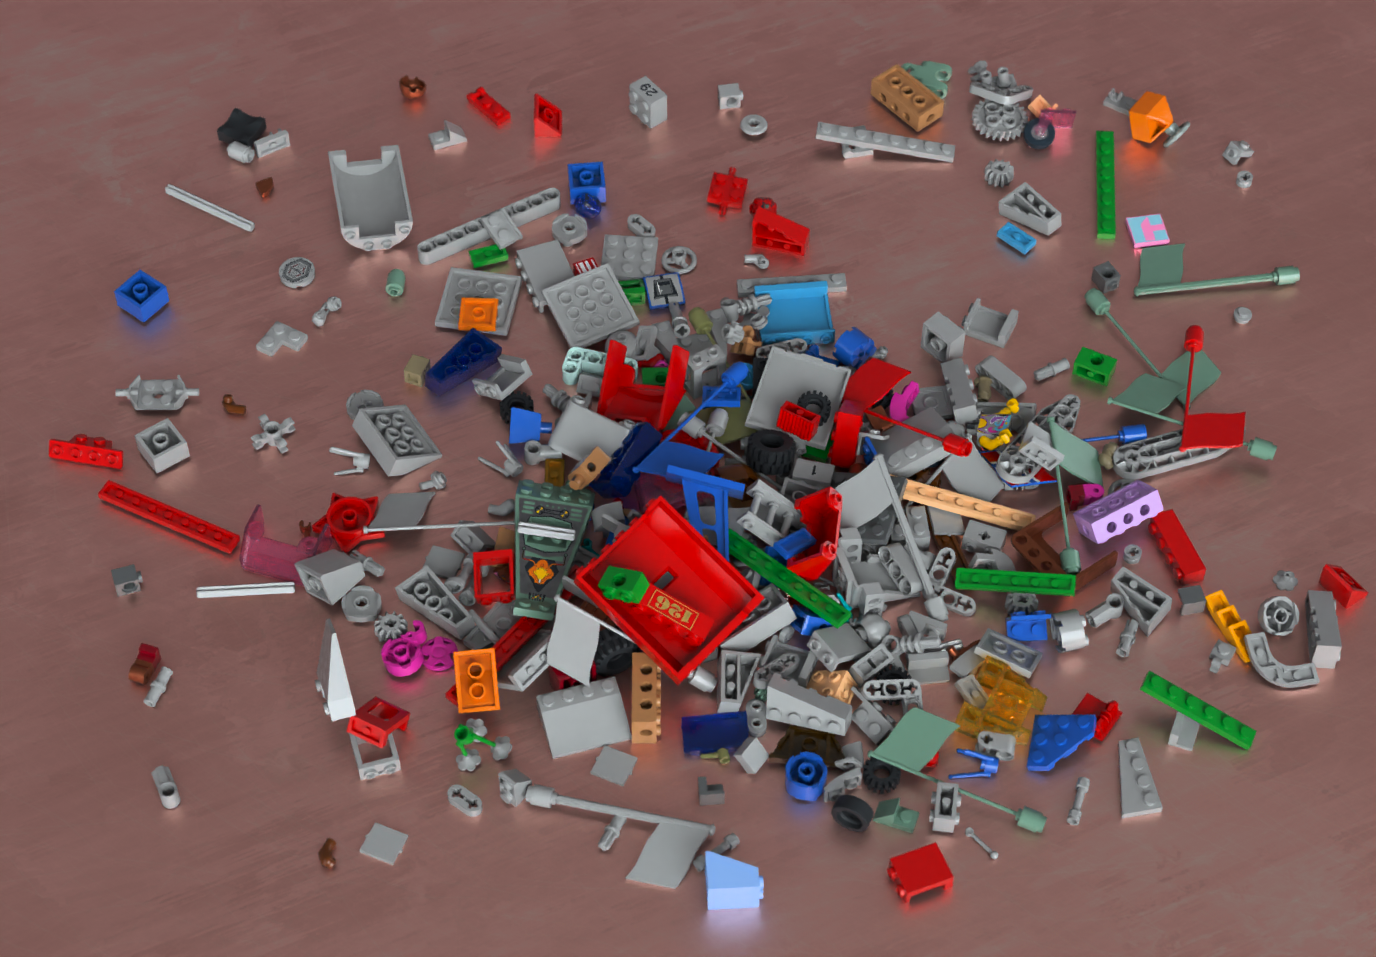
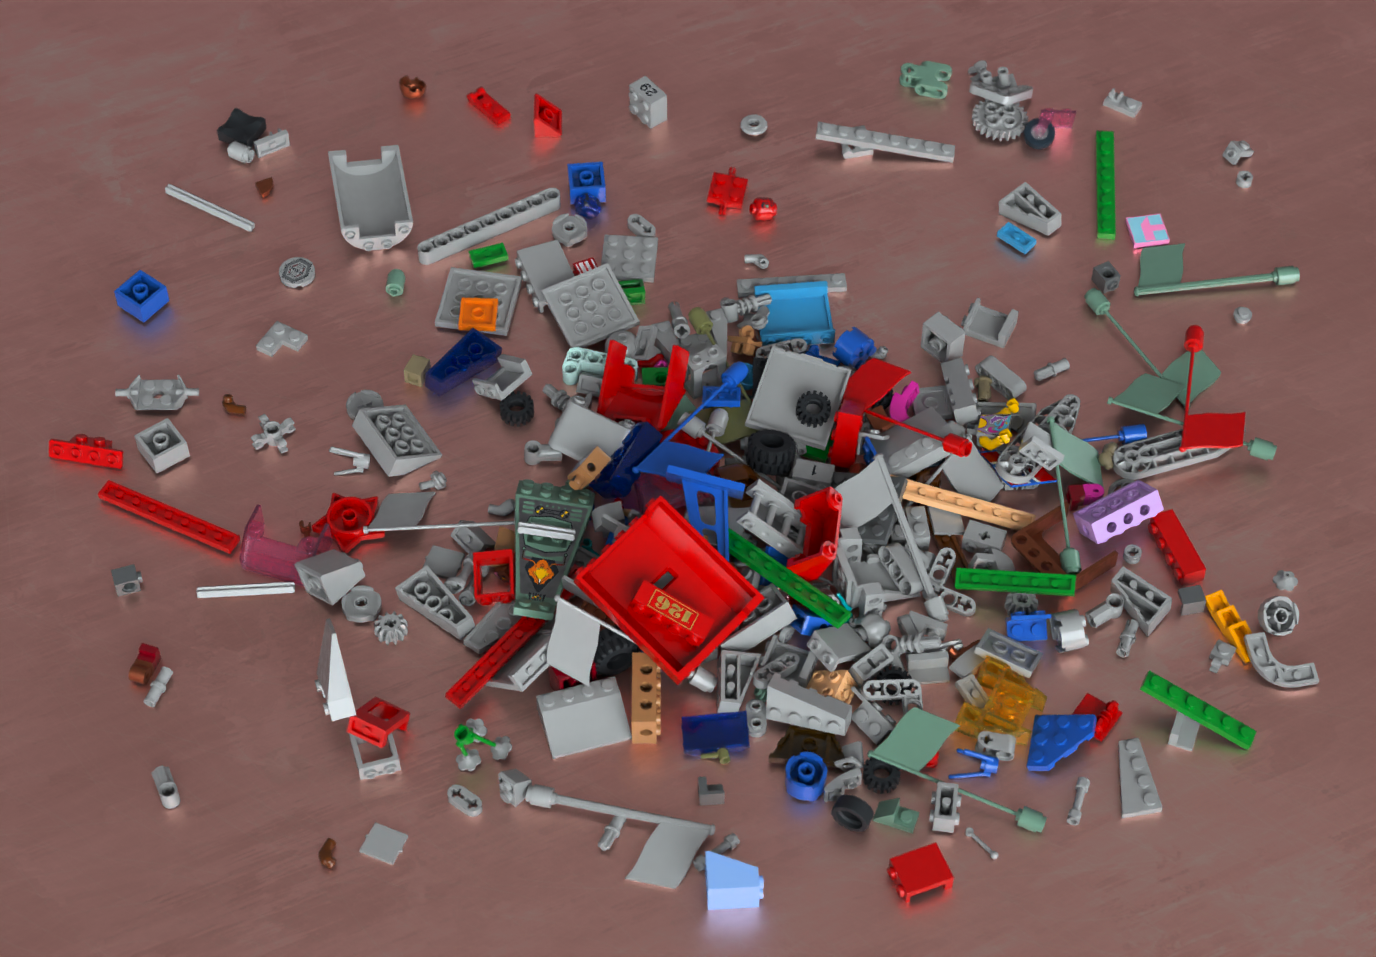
(332, 304): light grey piece -> none
(368, 564): light grey axle -> none
(405, 654): dark pink piece -> none
(439, 653): dark pink wheel -> none
(449, 136): light grey slope -> none
(476, 680): orange slope -> none
(484, 627): light grey piece -> none
(501, 229): light grey plate -> none
(512, 465): light grey plant -> none
(526, 426): blue torso -> none
(554, 471): pearl gold plate -> none
(614, 765): light grey piece -> none
(623, 584): green brick -> none
(663, 290): slope -> none
(678, 257): light grey piece -> none
(729, 96): light grey brick -> none
(732, 332): light grey gear -> none
(751, 755): light grey piece -> none
(779, 233): red wedge -> none
(794, 543): blue tile -> none
(798, 421): red brick -> none
(907, 97): medium nougat brick -> none
(999, 173): light grey gear -> none
(1038, 105): light nougat bracket -> none
(1094, 366): green brick -> none
(1152, 117): orange piece -> none
(1322, 629): light grey wedge -> none
(1343, 586): red slope -> none

